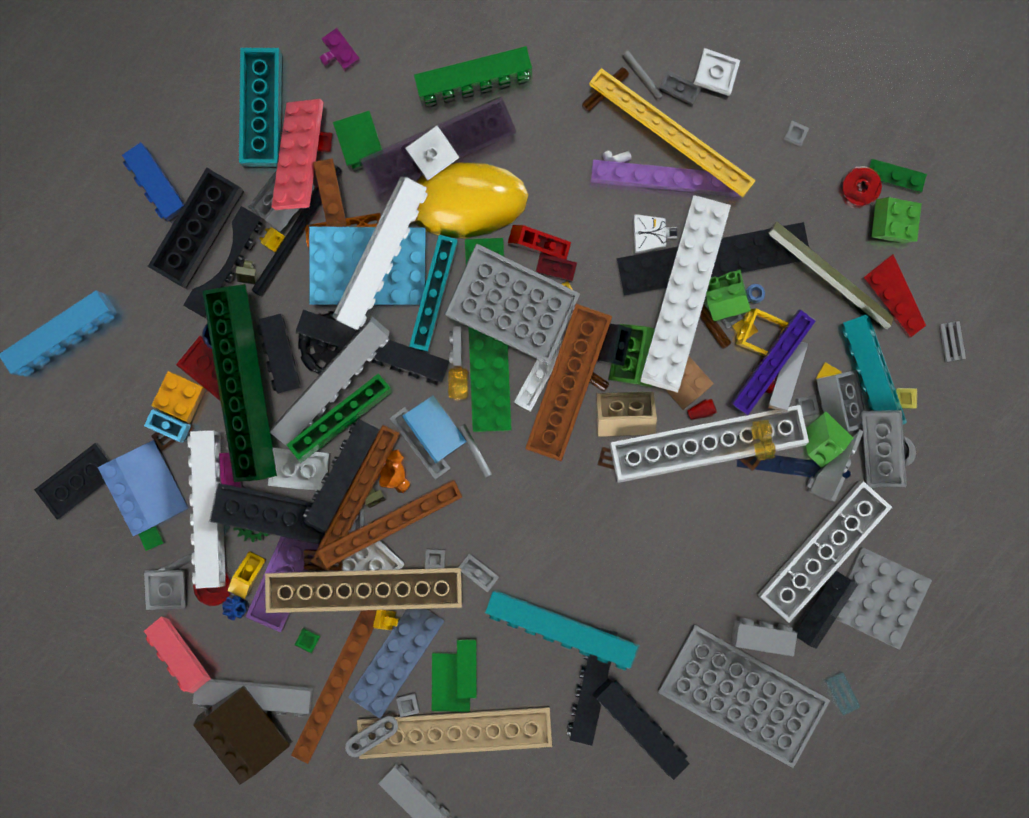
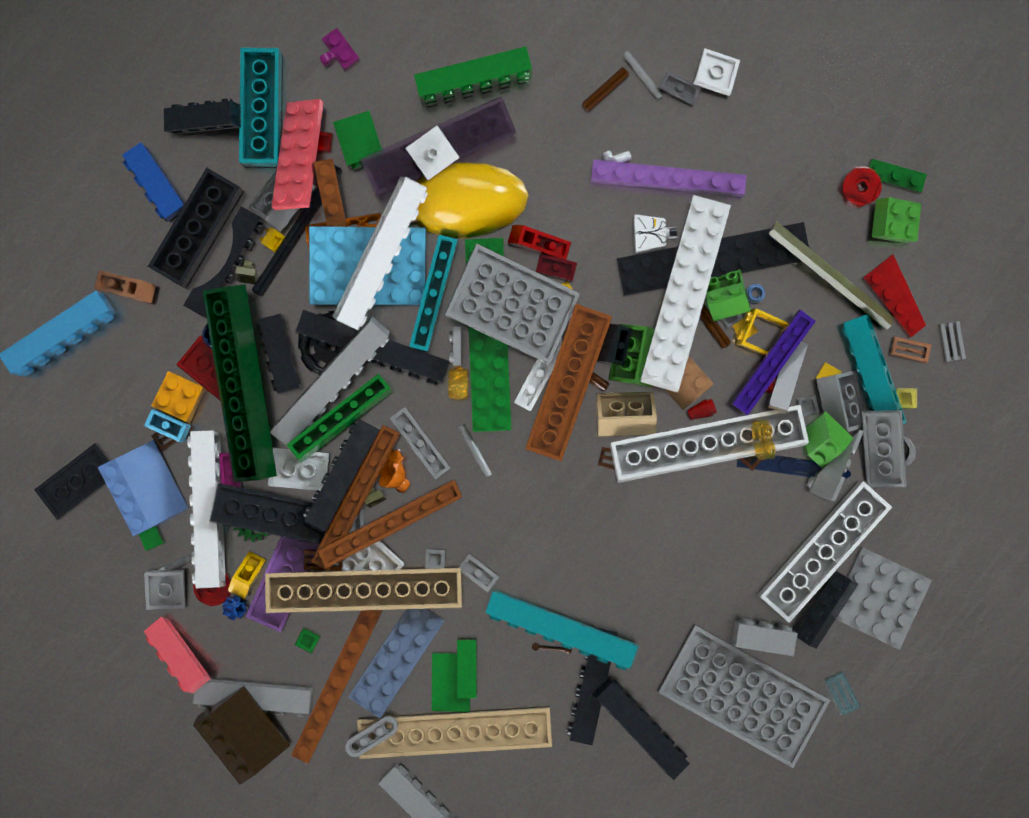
(125, 286): none -> nougat slope
(202, 117): none -> black brick
(385, 619): yellow tile -> none
(407, 705): light grey plate -> none
(434, 429): dark azure tile -> none
(536, 646): none -> reddish brown hinge
(672, 132): yellow plate -> none
(796, 133): light grey tile -> none
(894, 346): none -> nougat tile

